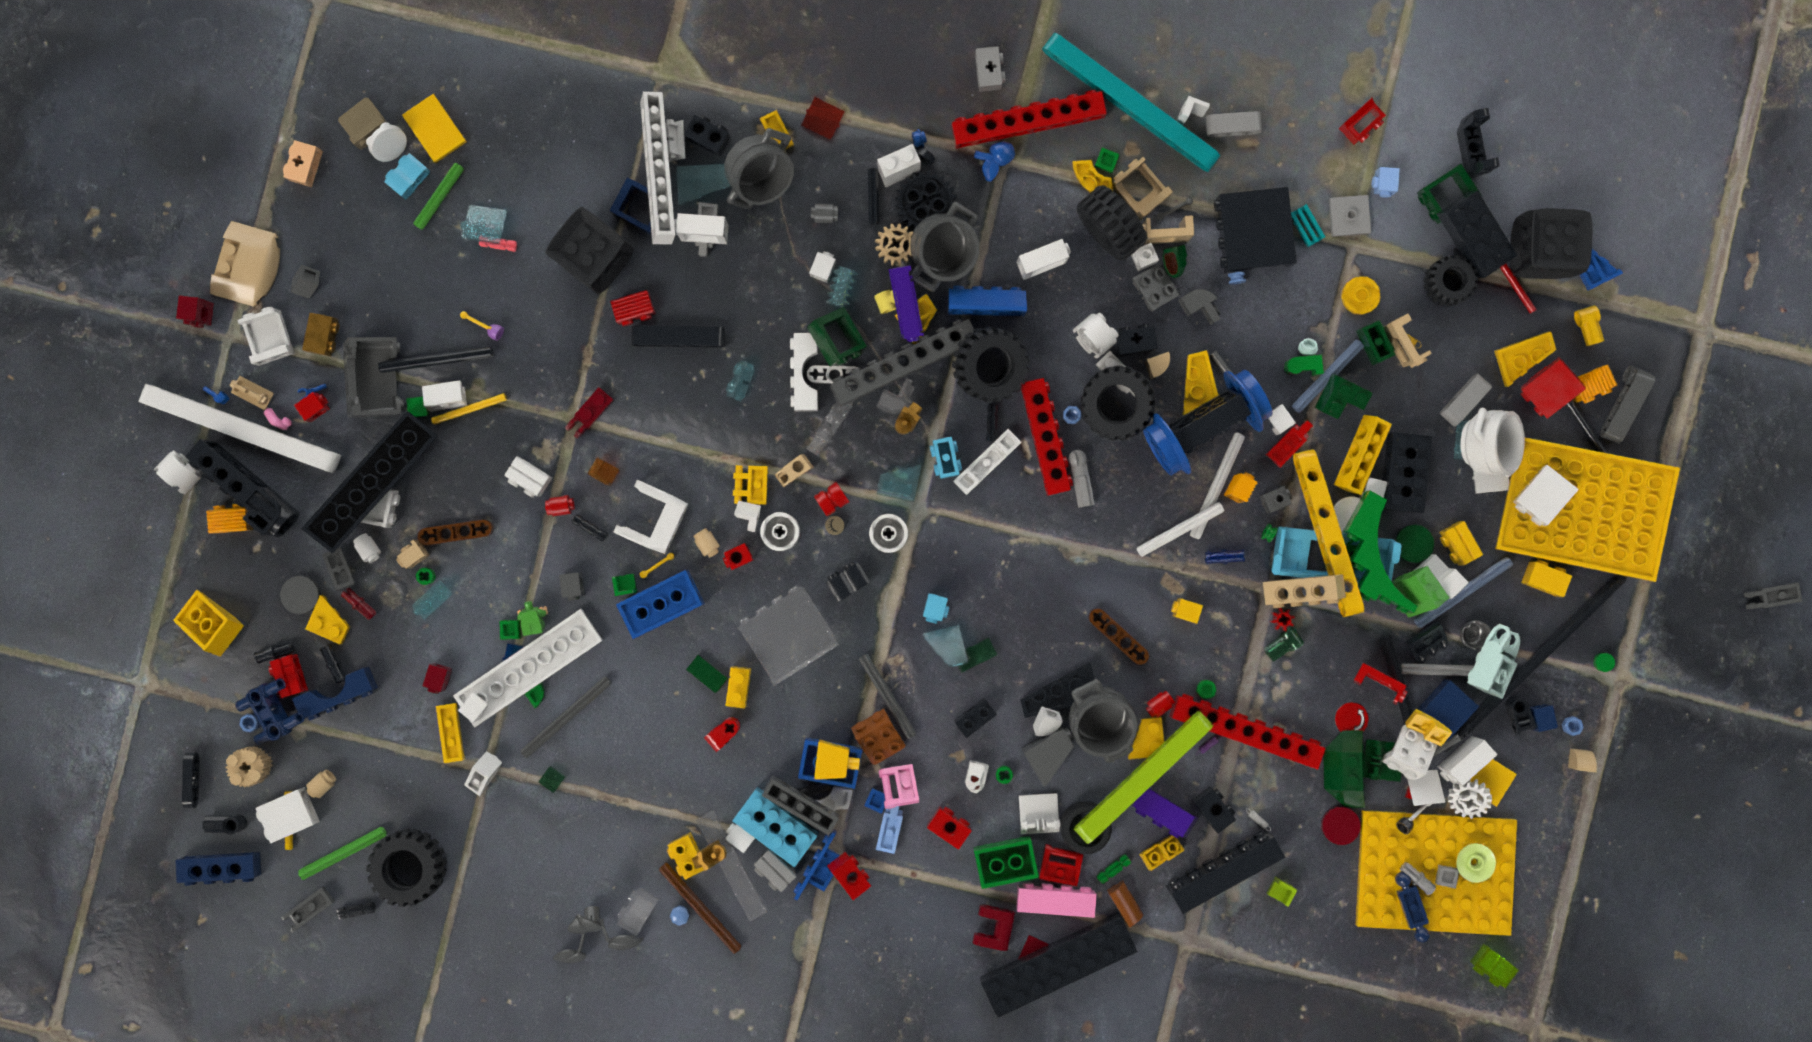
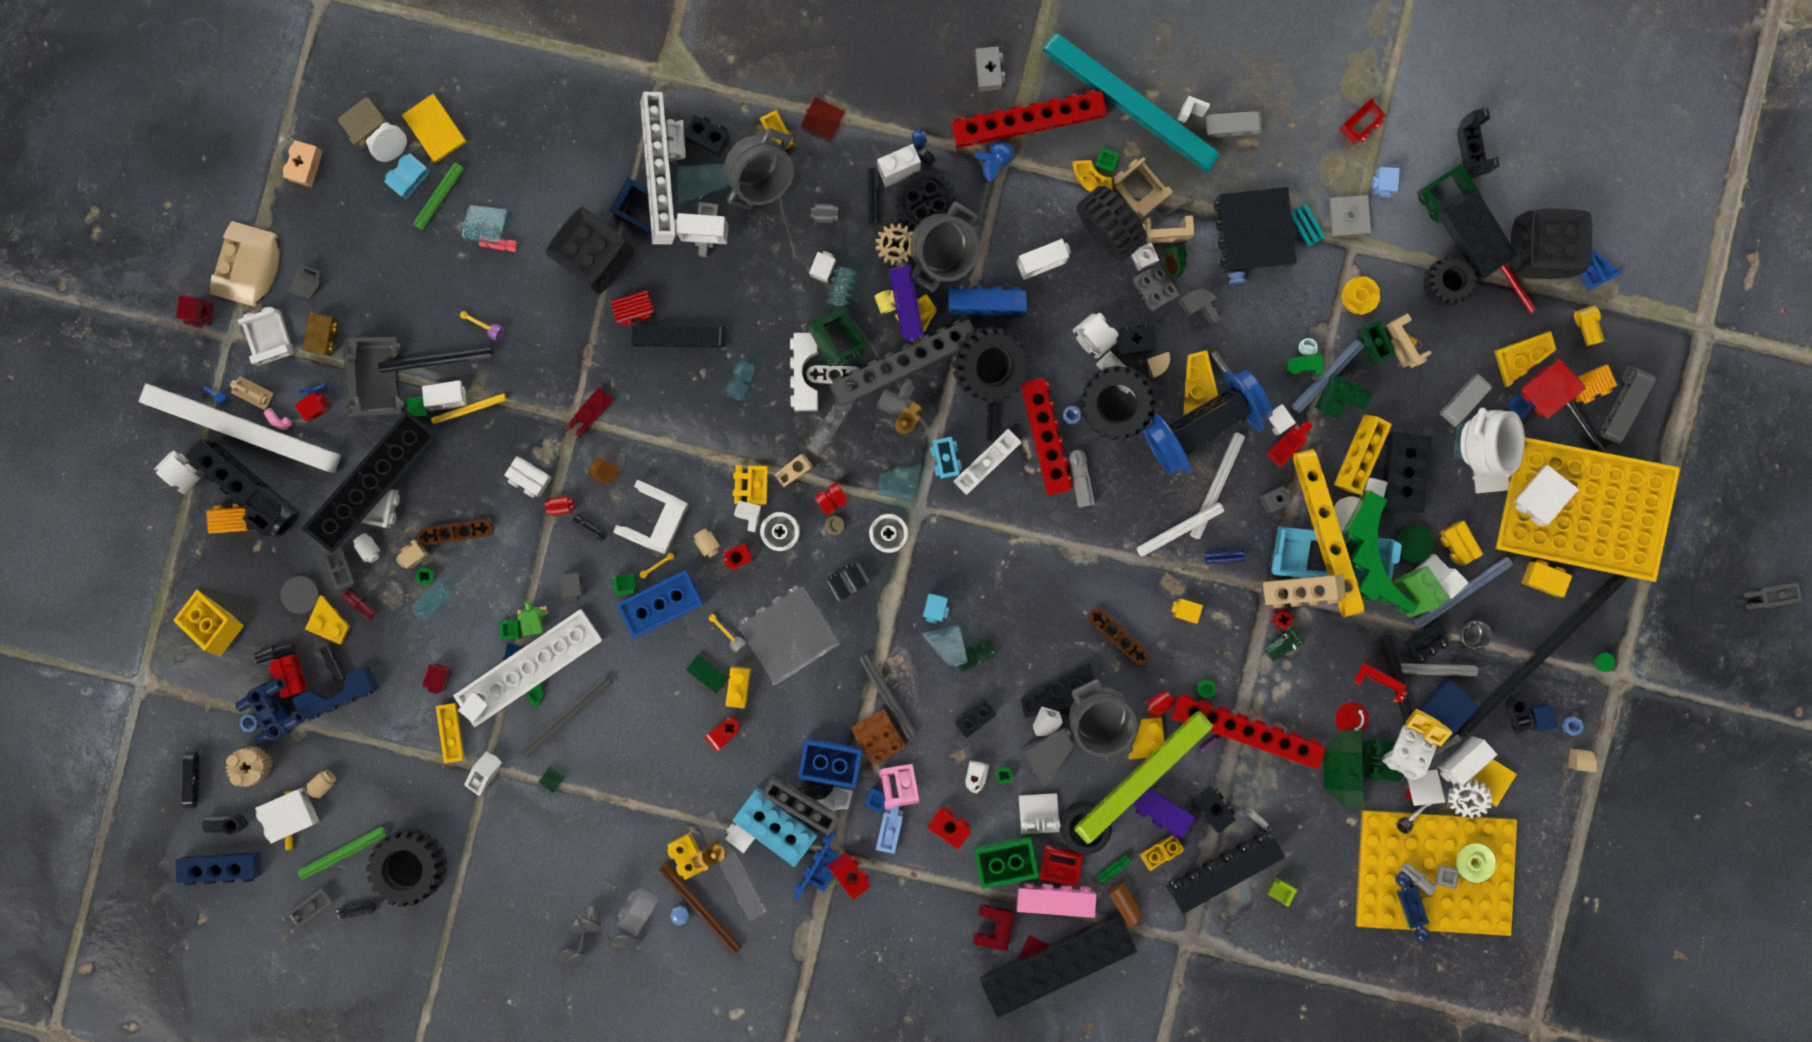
(736, 643): none -> hinge
(775, 869): light grey brick -> none
(833, 761): yellow torso -> none
(1241, 487): light orange brick -> none
(1269, 533): green bush -> none
(1340, 825): dark red tile -> none
(1493, 965): clear neon green brick -> none
(1495, 663): light aqua brick -> none
(1520, 406): none -> blue tile

